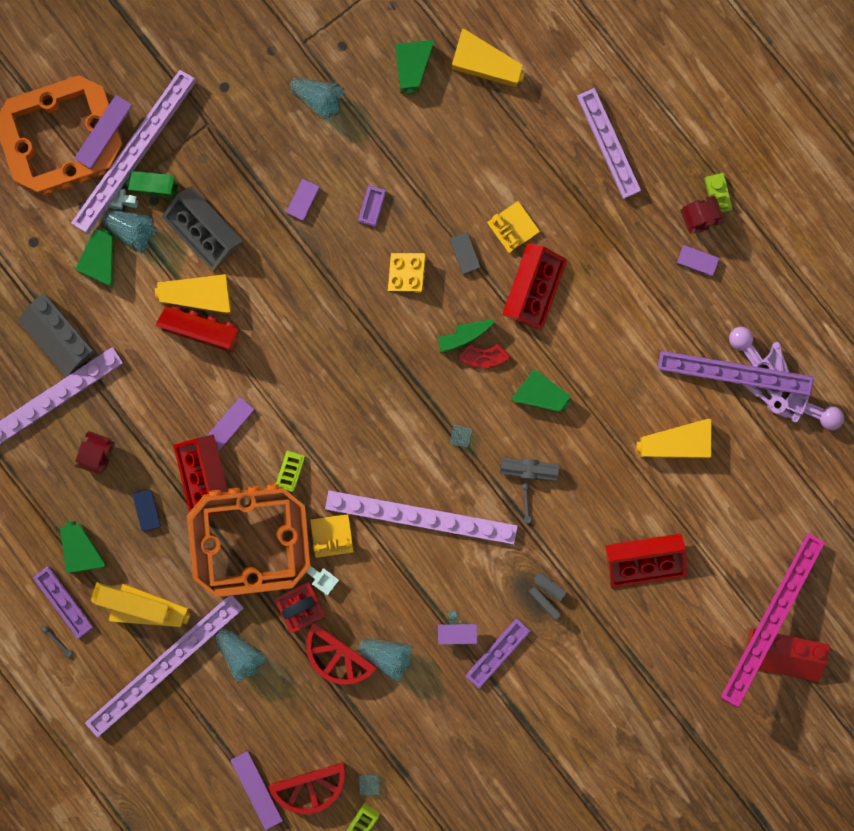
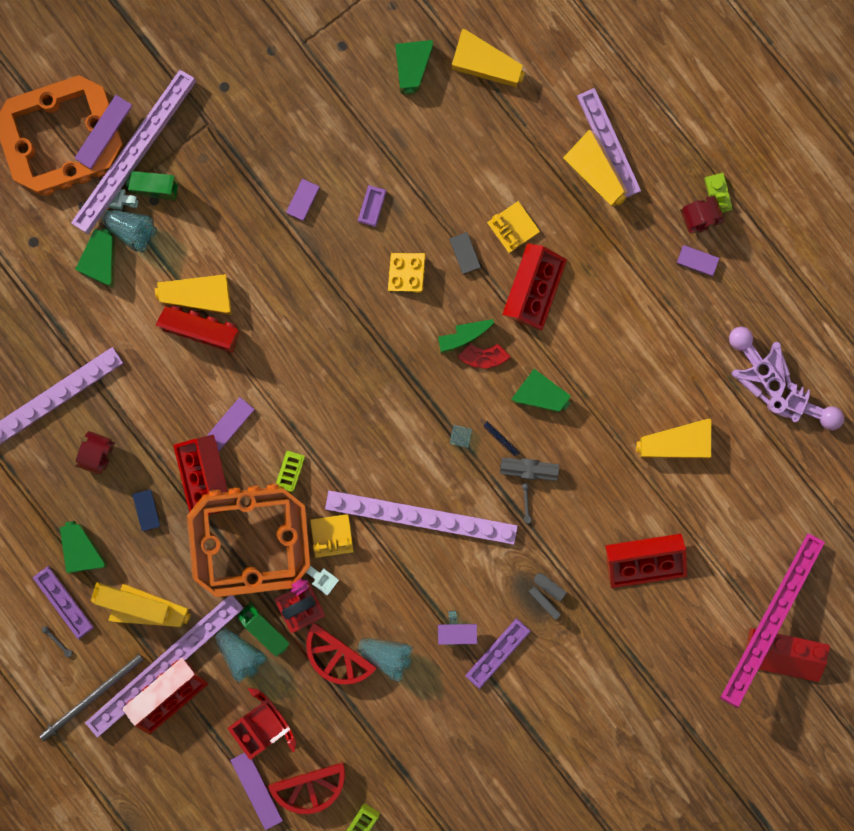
(52, 729): none -> dark grey bar
(56, 335): dark grey slope -> none
(164, 696): none -> slope
(201, 228): dark grey slope -> none
(261, 727): none -> red piece
(263, 629): none -> green slope
(299, 586): none -> dark pink plate
(318, 95): clear light blue cone -> none
(369, 784): clear light blue tile -> none
(500, 436): none -> dark blue piece
(595, 166): none -> yellow slope
(735, 373): medium lavender tile -> none

